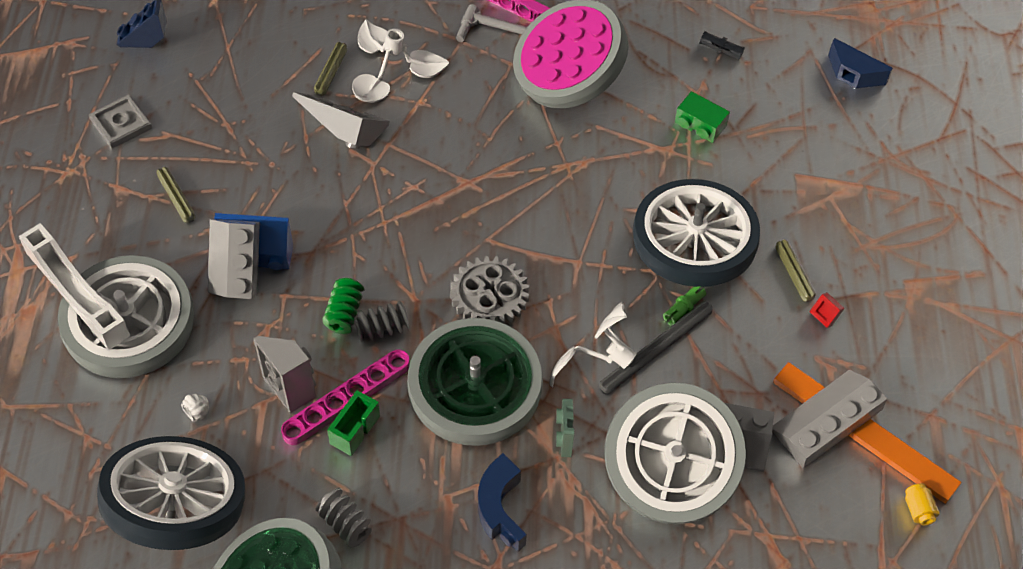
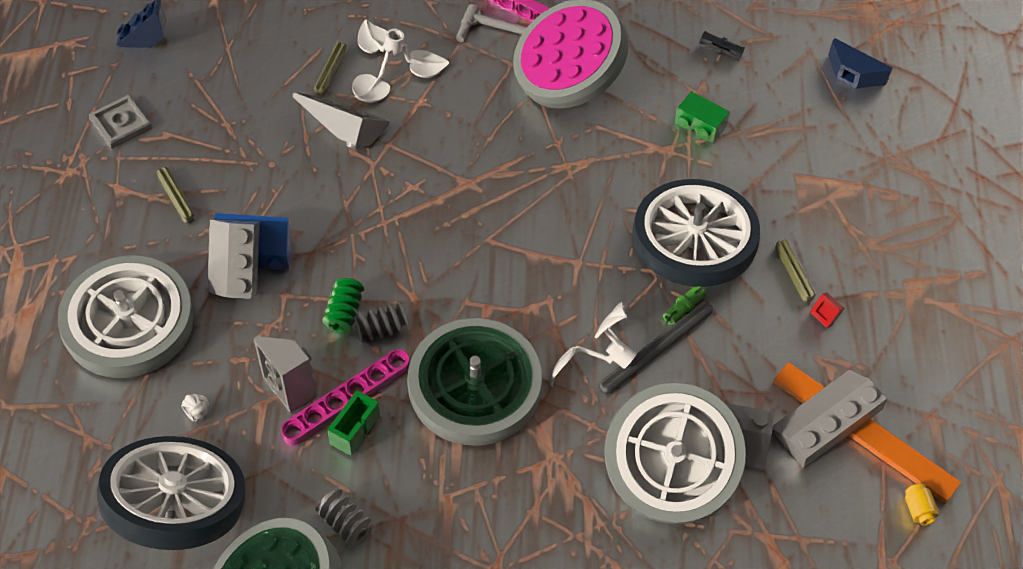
(93, 309): white arch -> none
(495, 483): dark blue arch -> none
(506, 281): light grey gear -> none
(566, 437): sand green wing -> none

